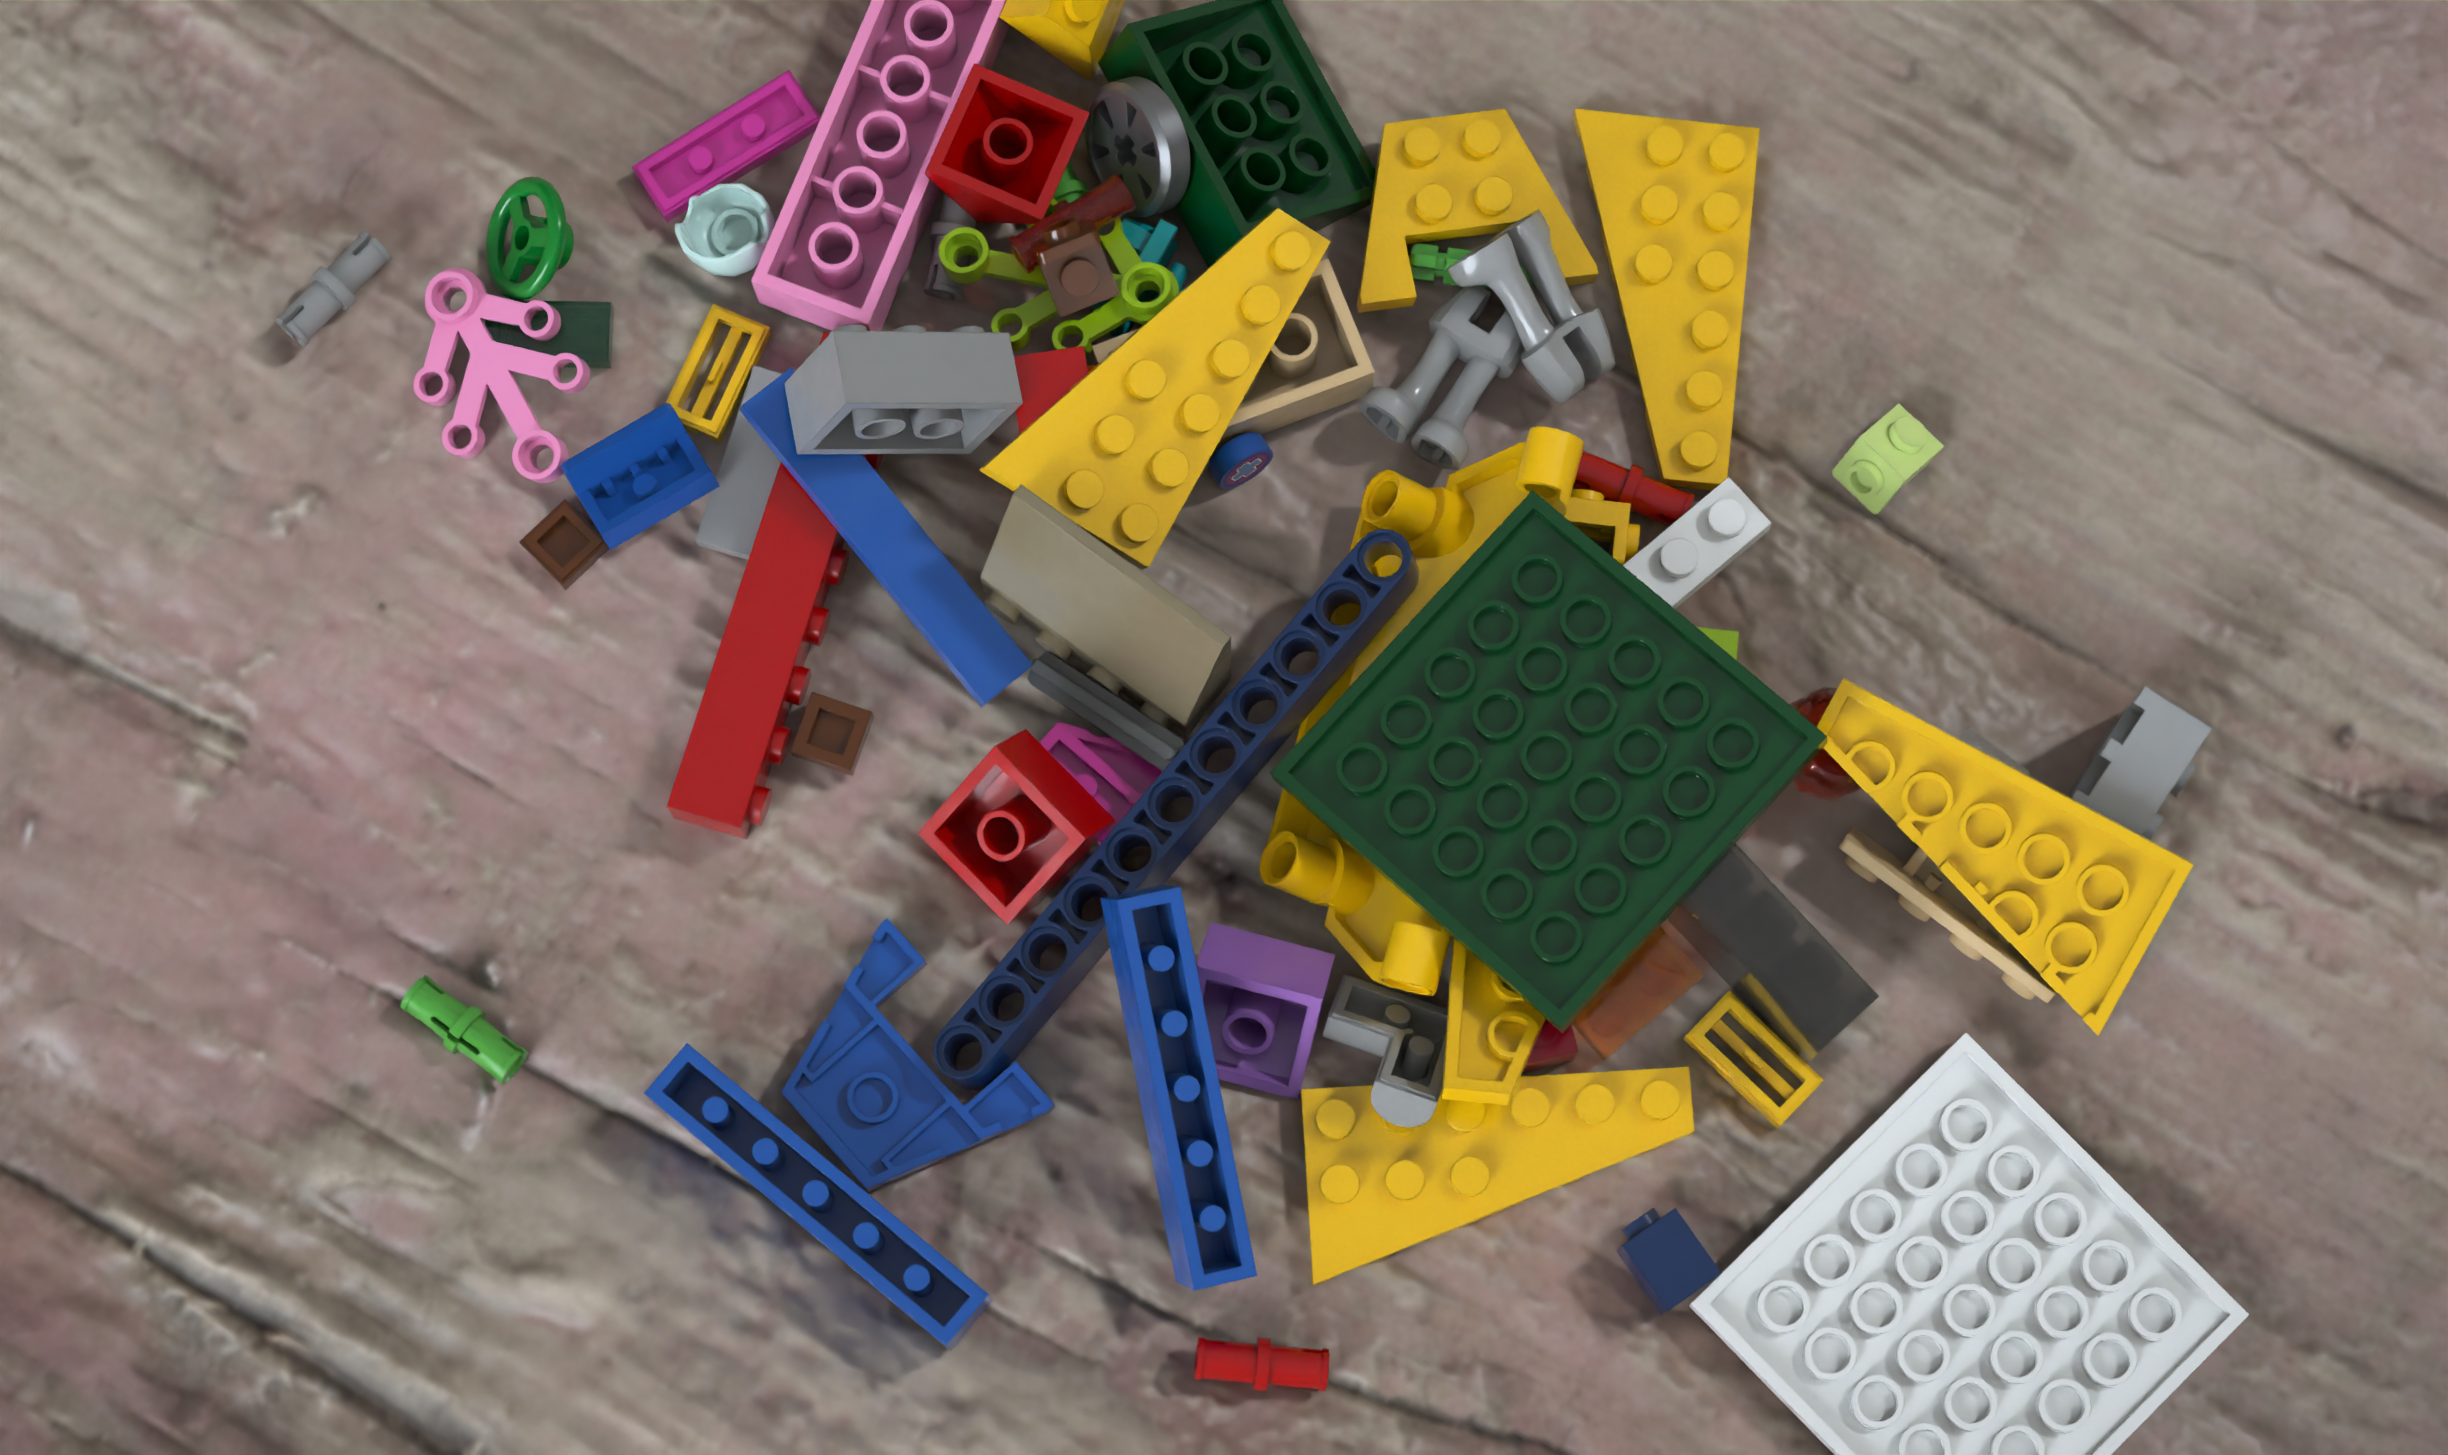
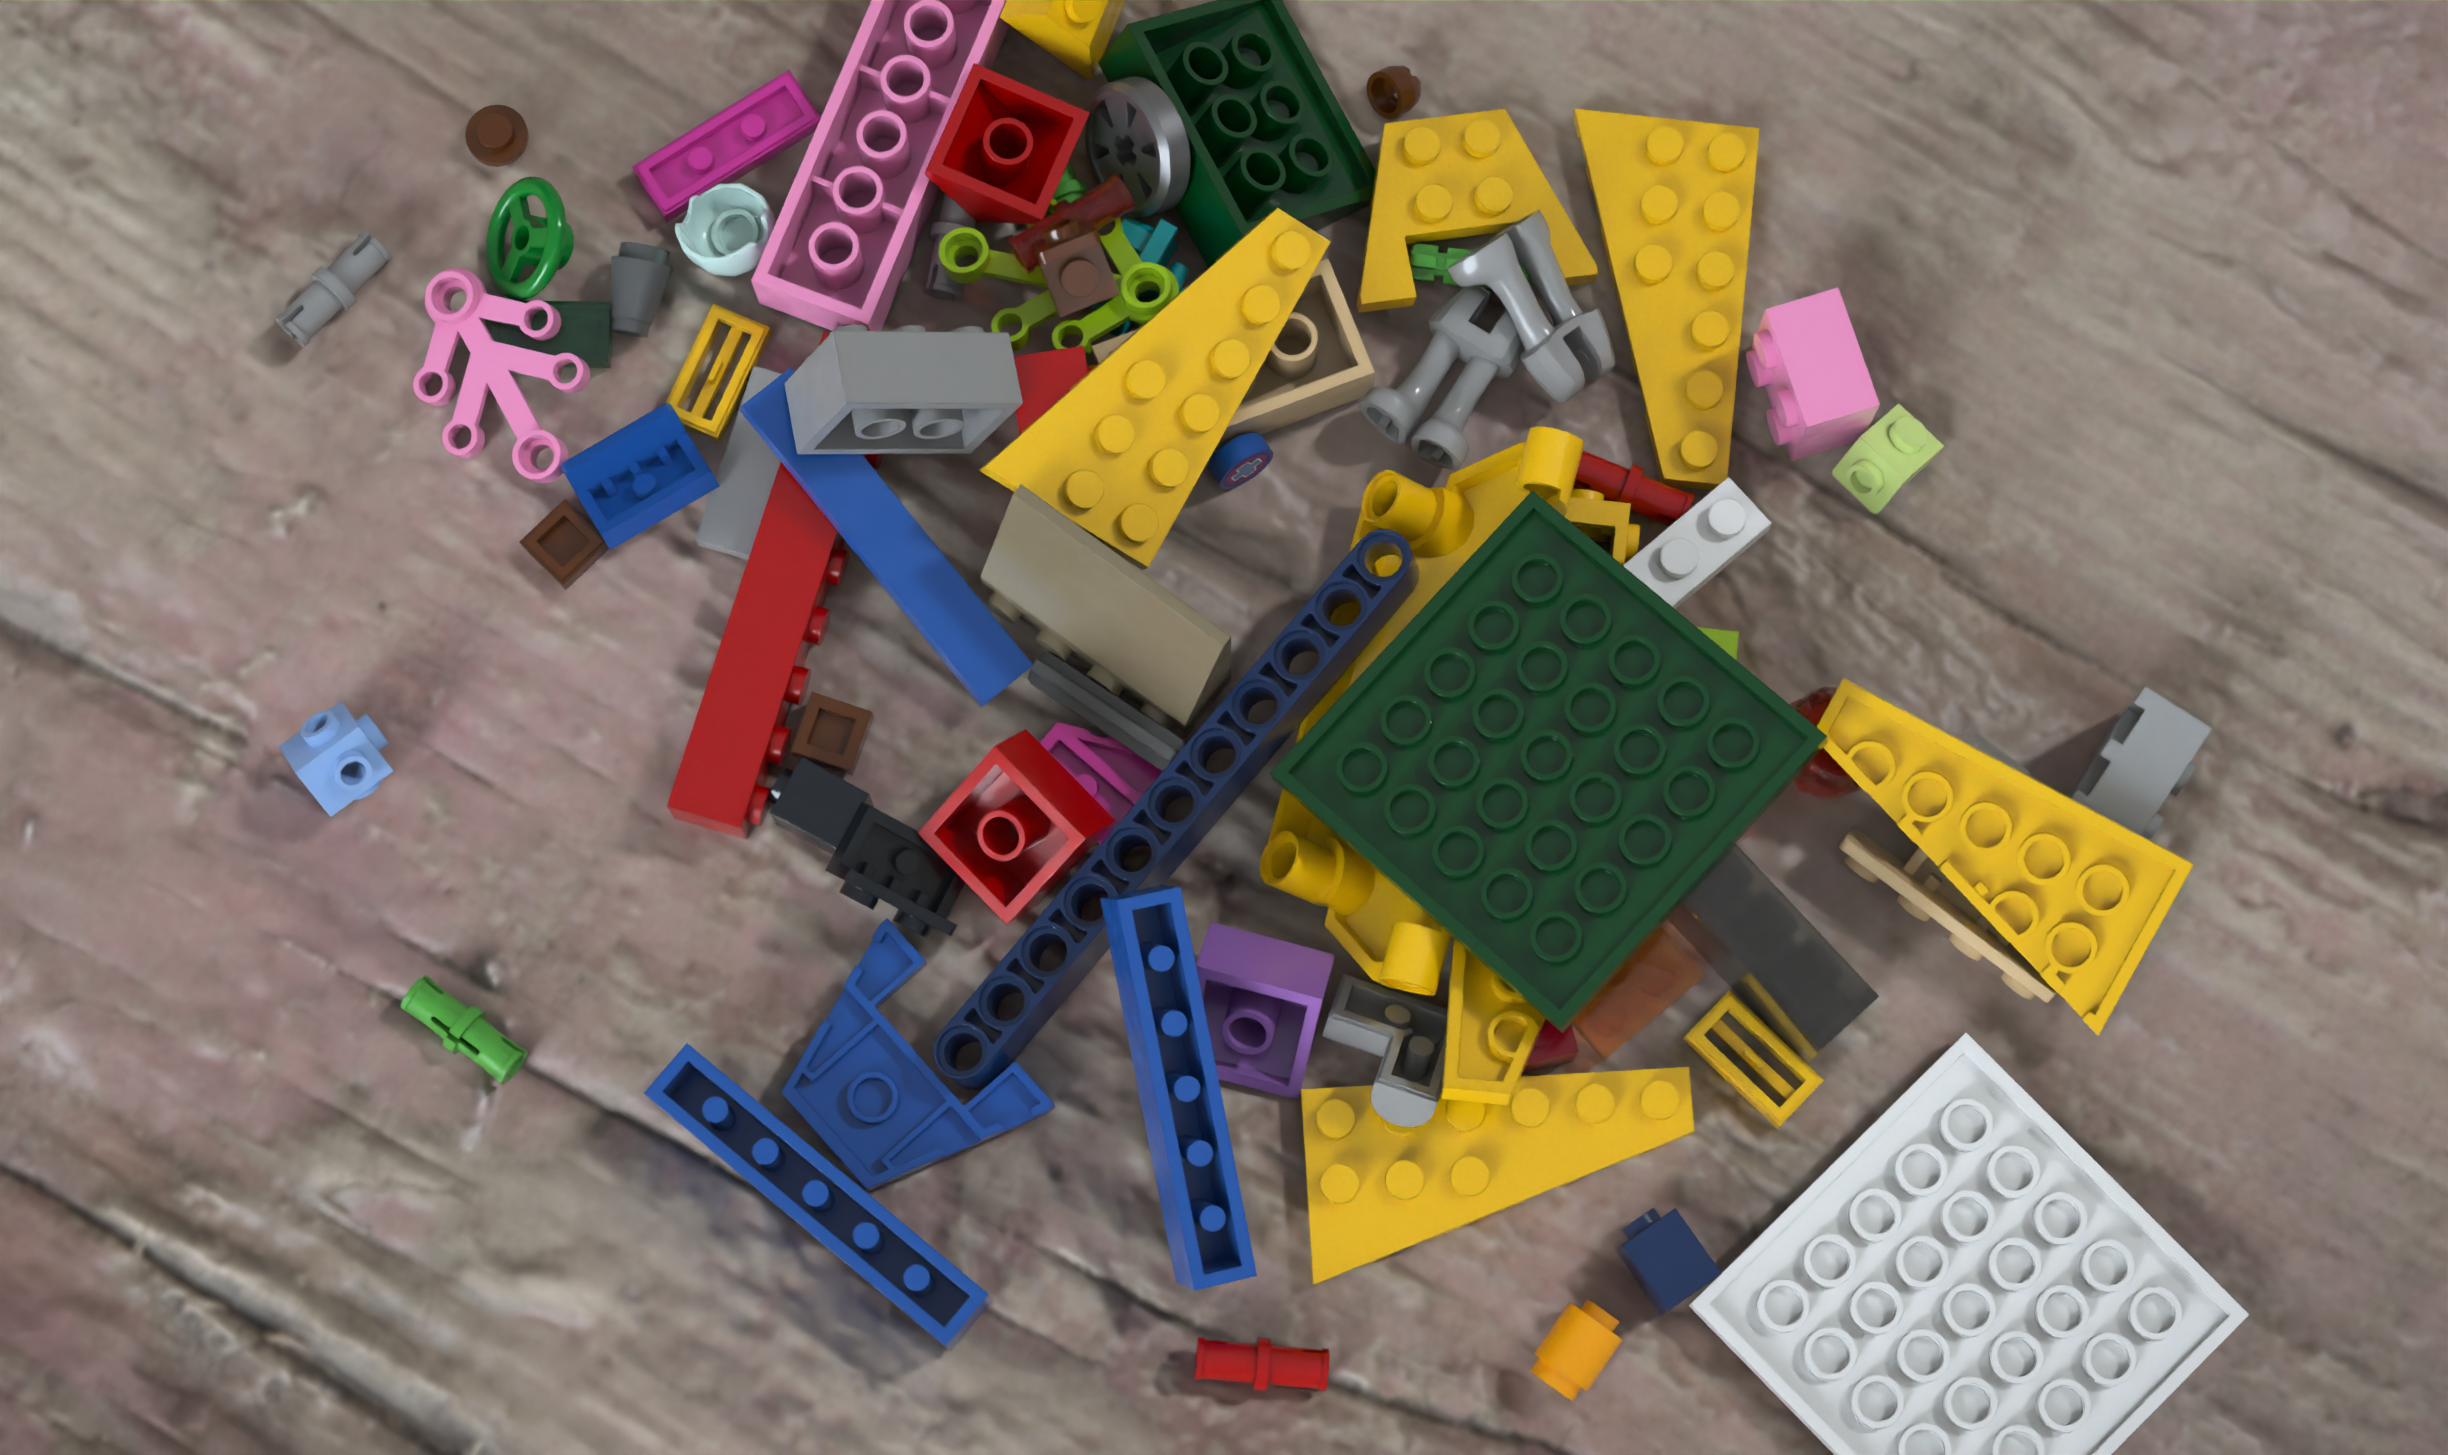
(338, 757): none -> light blue brick
(497, 135): none -> reddish brown plate
(638, 285): none -> dark grey cone
(815, 804): none -> black brick
(897, 866): none -> black bracket
(1386, 83): none -> reddish brown hinge
(1576, 1349): none -> light orange brick
(1812, 375): none -> bright pink brick

